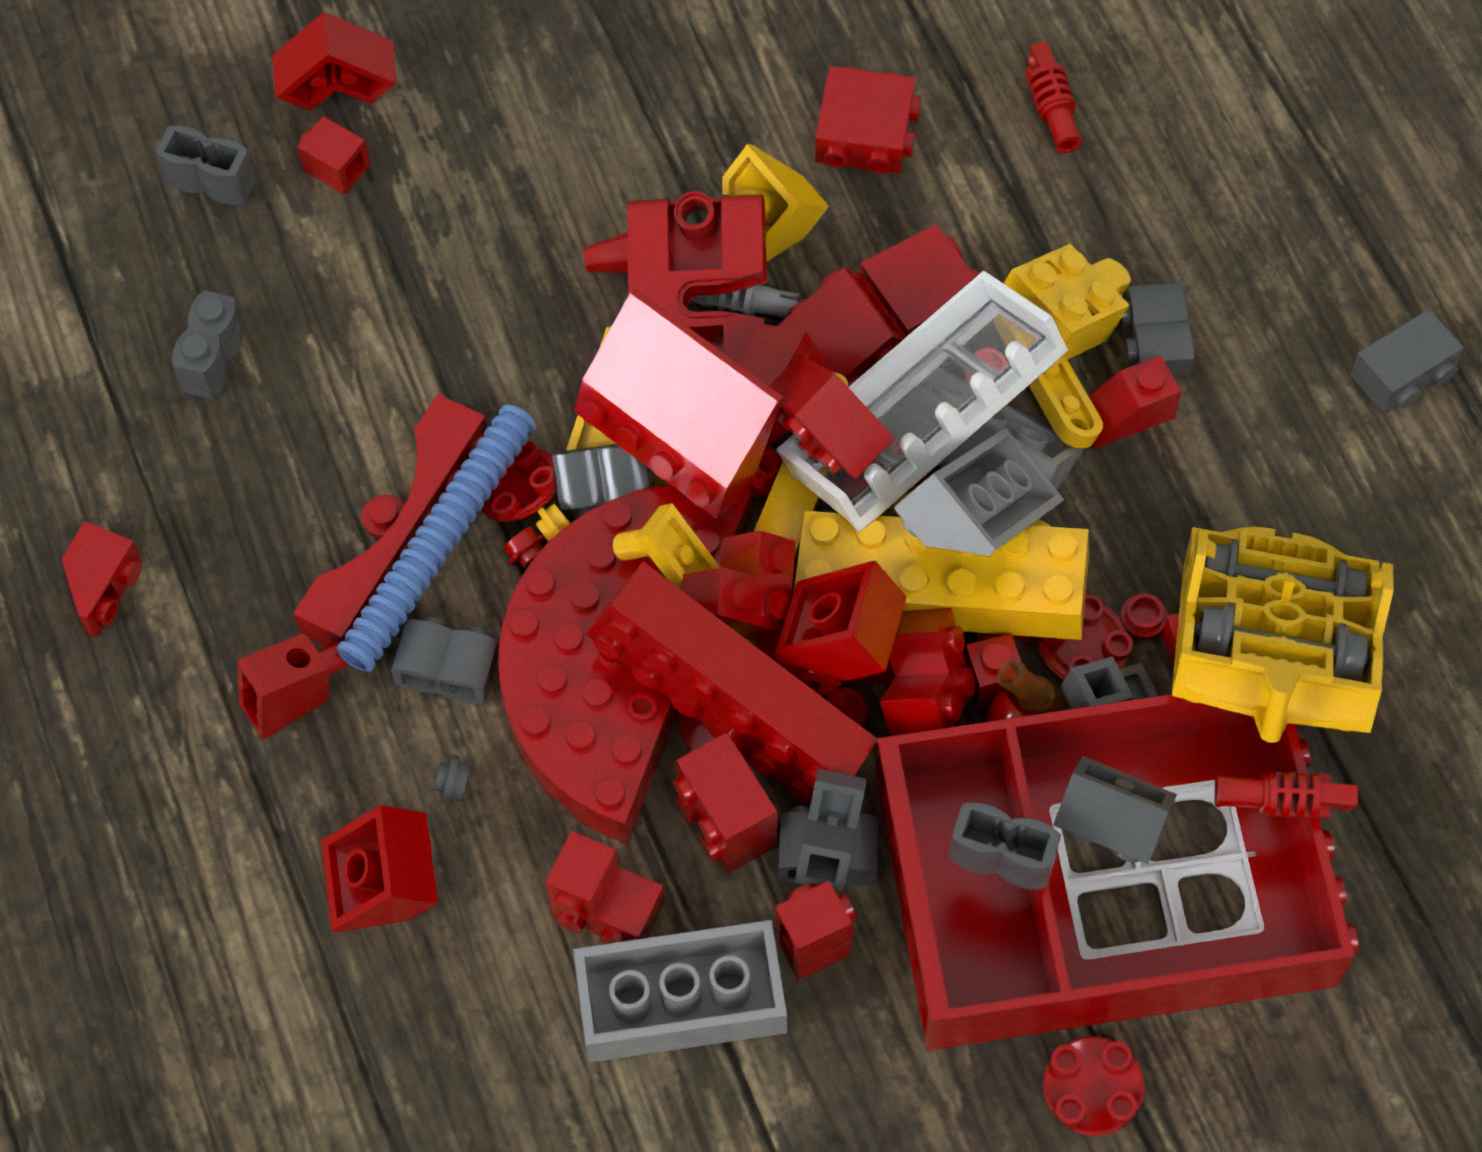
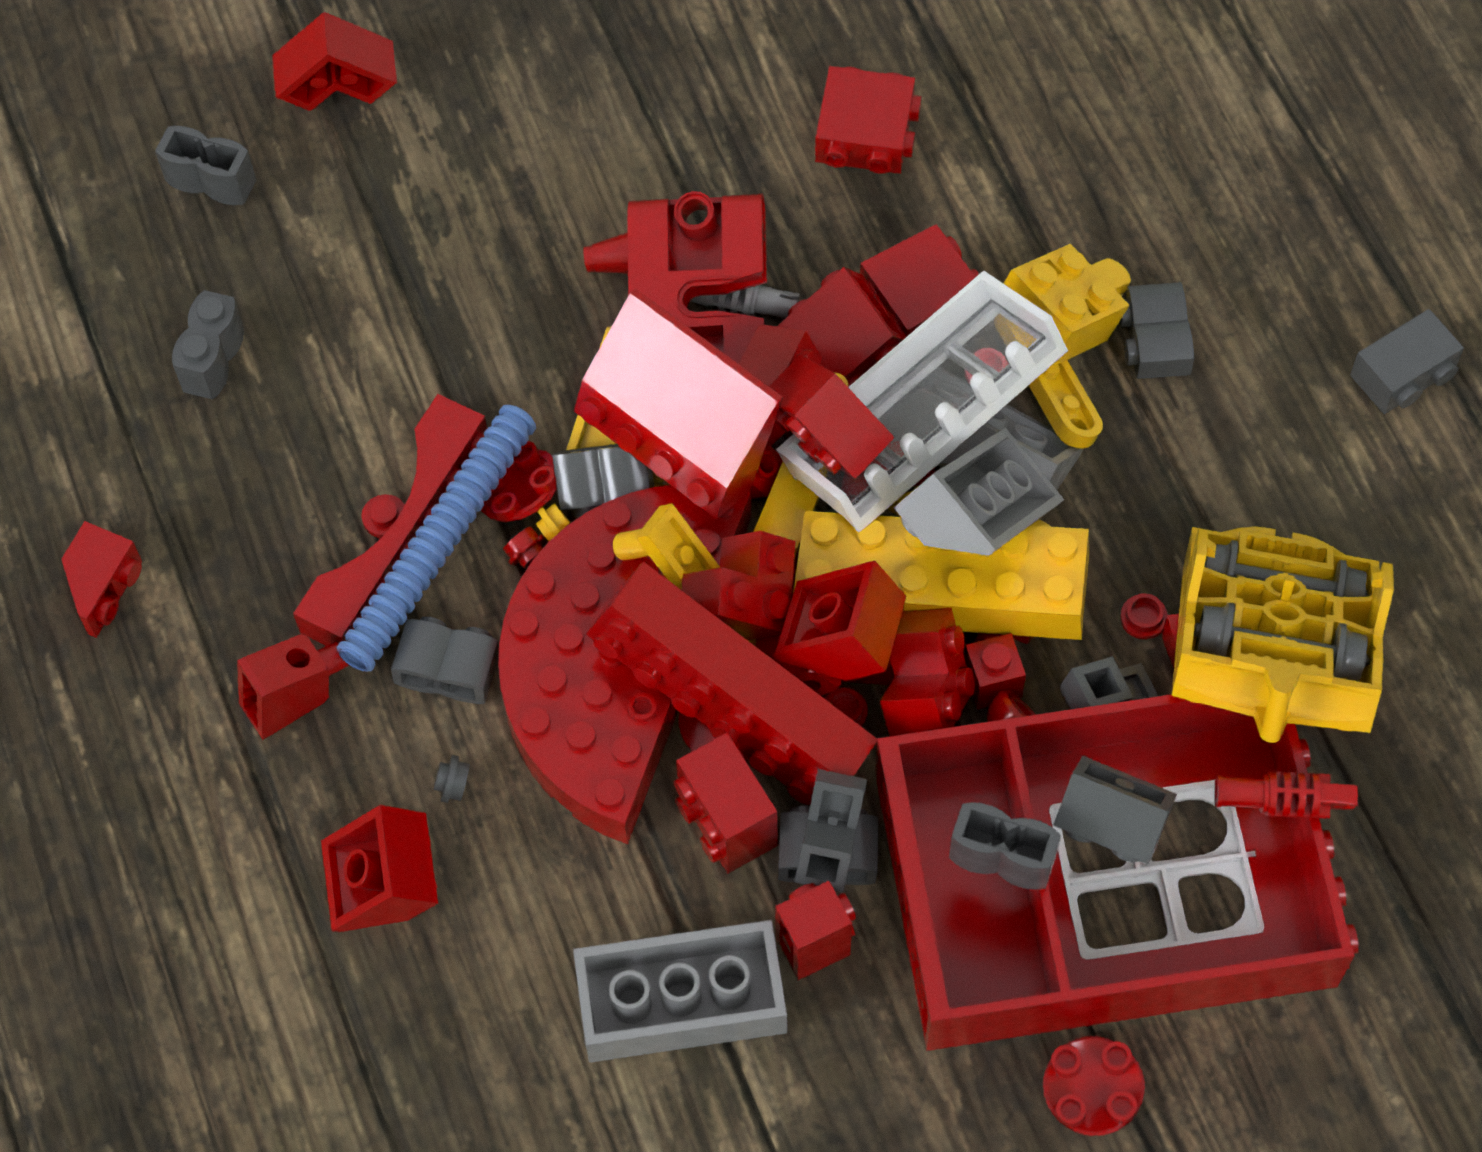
(333, 155): red brick -> none
(599, 896): red brick -> none
(789, 198): yellow slope -> none
(1033, 692): clear orange pin -> none
(1052, 97): red hinge -> none
(1101, 638): red dish -> none
(1135, 400): red slope -> none

